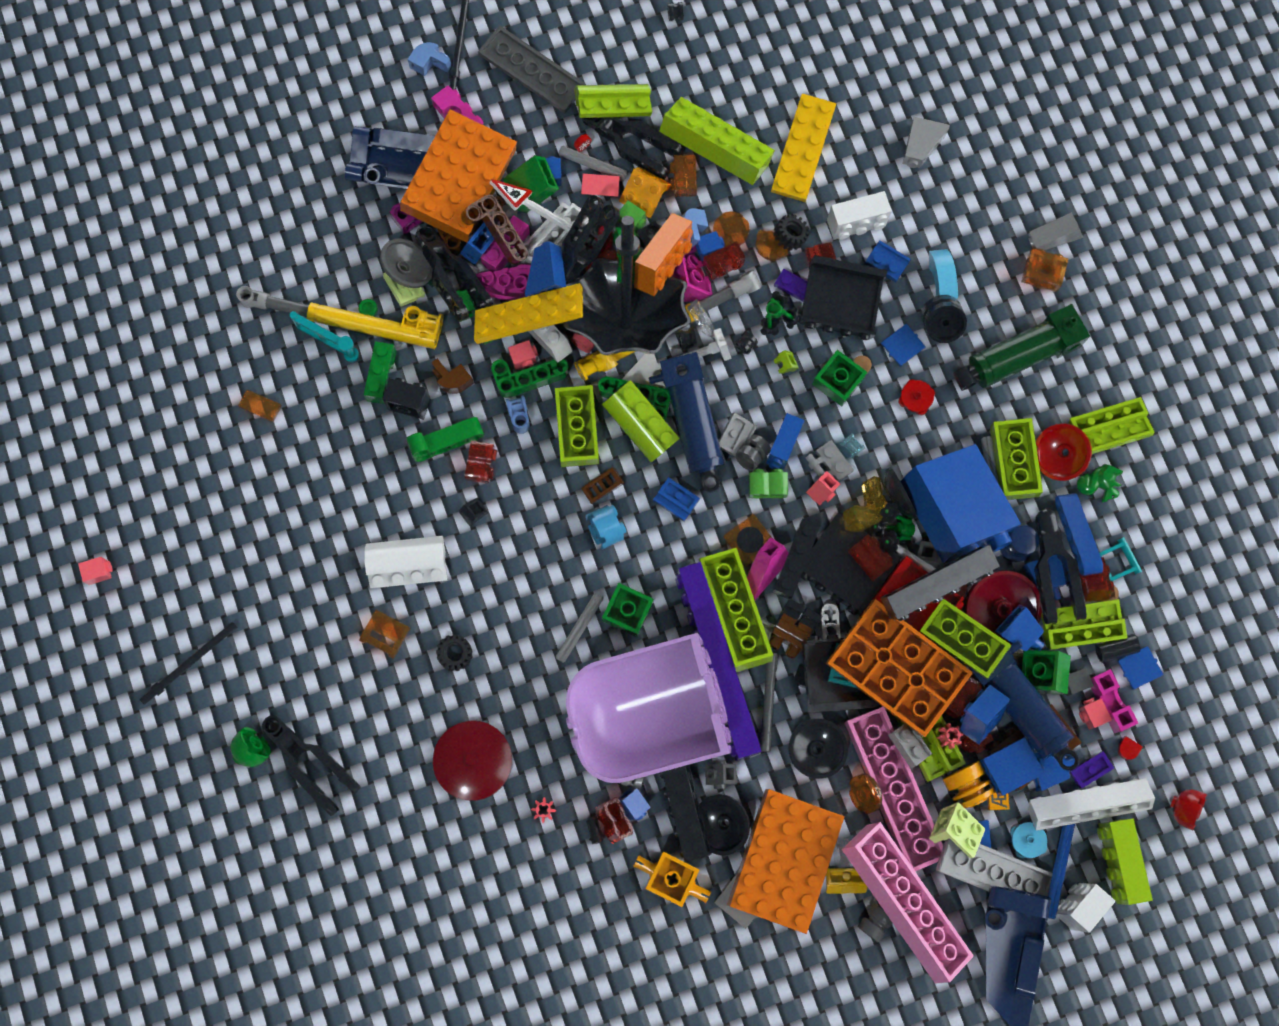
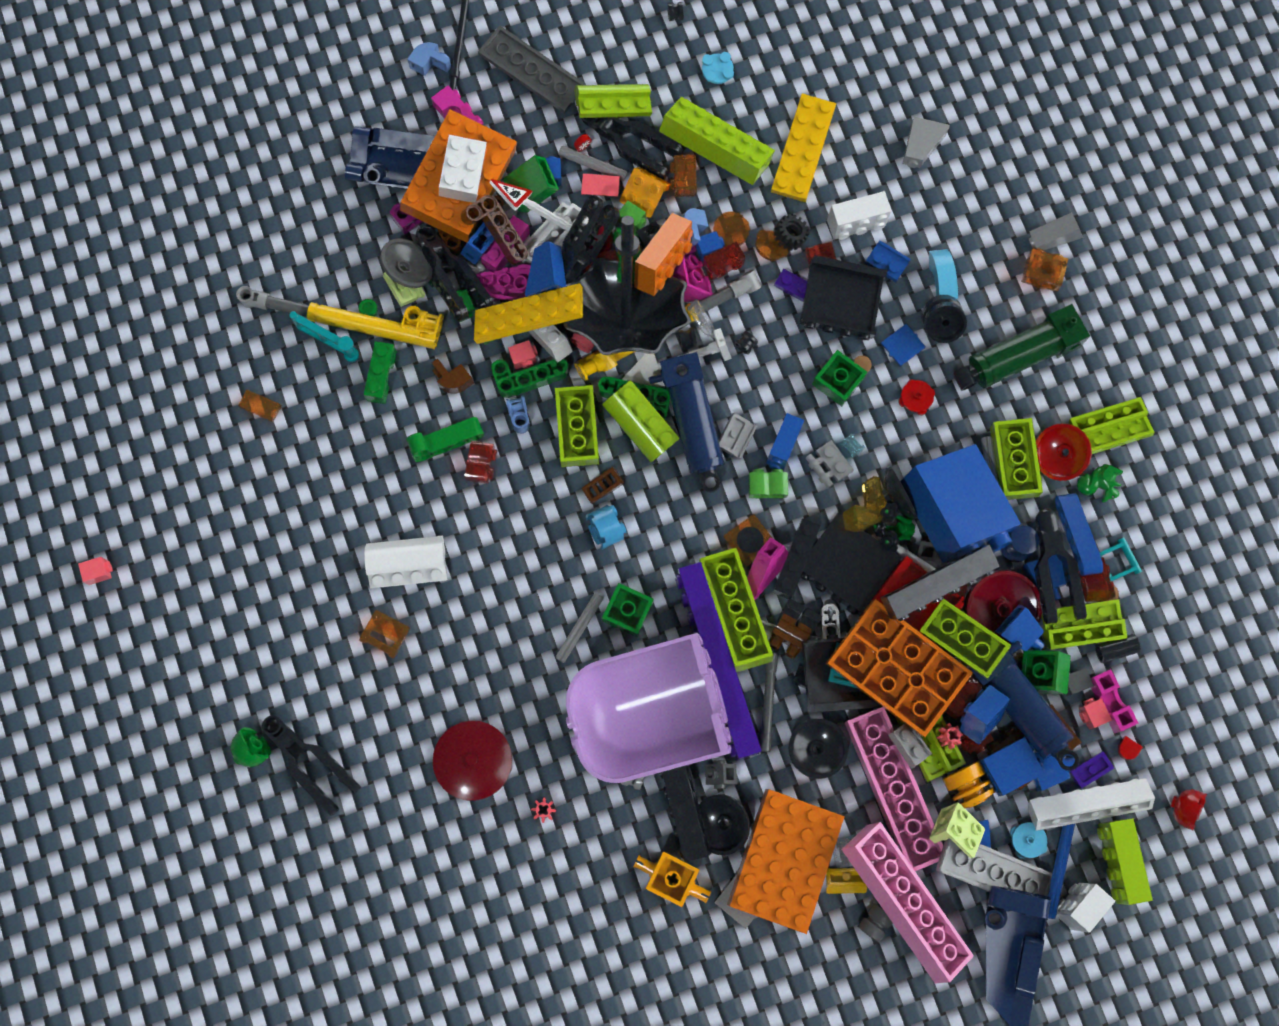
(158, 688): black bar -> none
(406, 398): black brick -> none
(454, 641): black tyre -> none
(462, 169): none -> white brick
(473, 511): black slope -> none
(594, 831): black pin -> none
(613, 818): clear red brick -> none
(634, 804): brick -> none
(676, 499): blue plate -> none
(717, 68): none -> medium azure piece
(753, 452): dark grey wheel -> none
(774, 310): black plant -> none
(788, 361): lime tile -> none
(823, 488): coral brick -> none
(865, 793): clear orange tile -> none
(871, 557): clear red brick -> none
(998, 803): light orange tile -> none
(1140, 668): blue piece -> none

